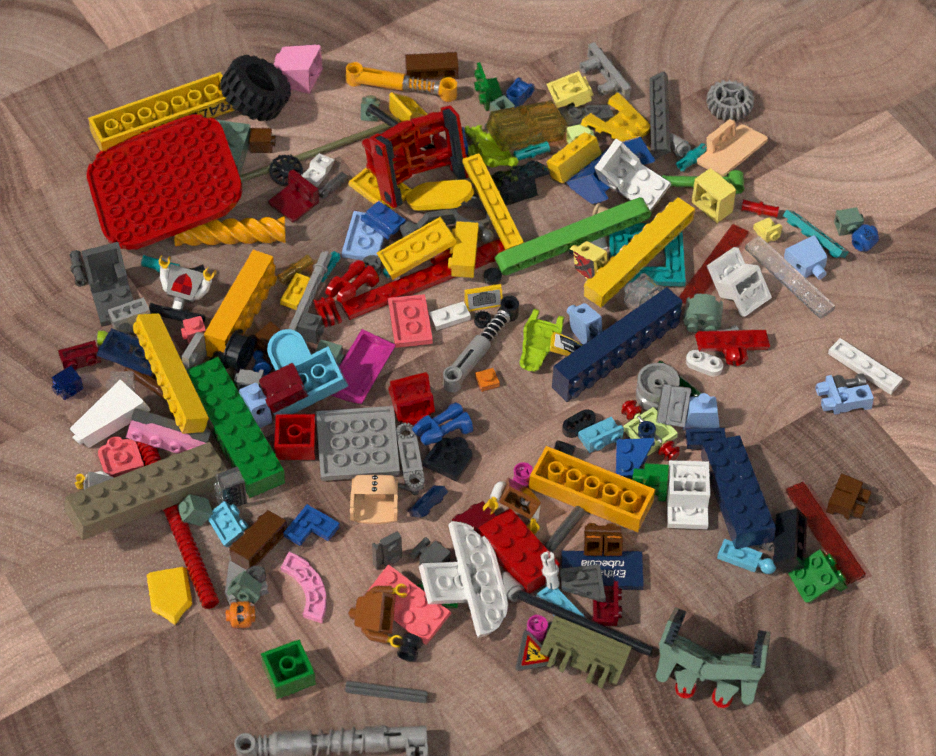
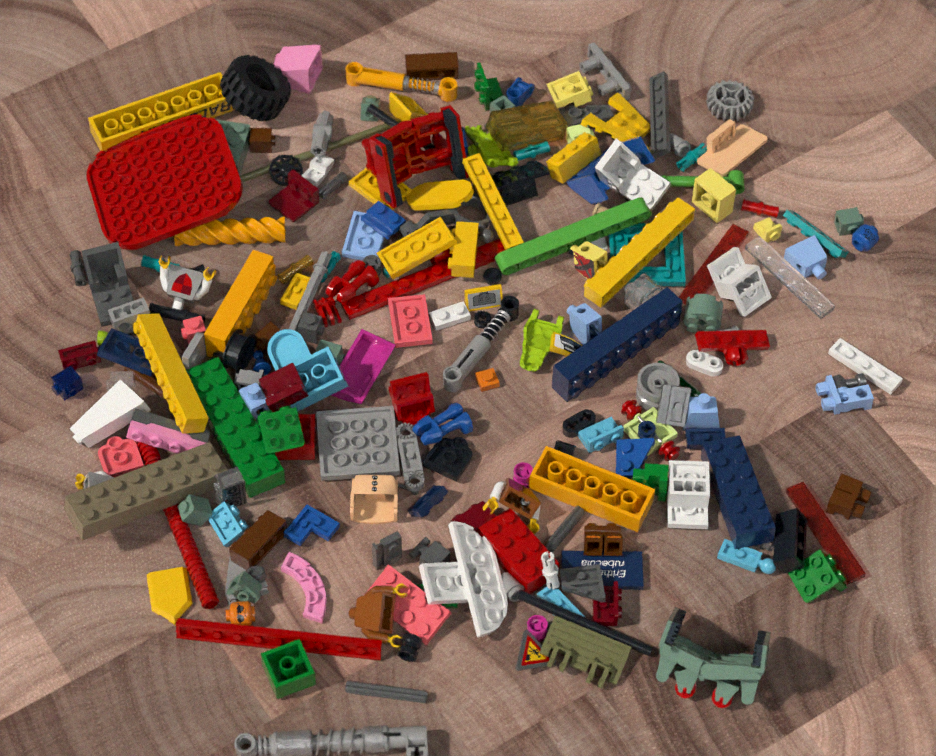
(273, 638): none -> red plate
(280, 429): none -> green bracket
(322, 134): none -> light grey piece

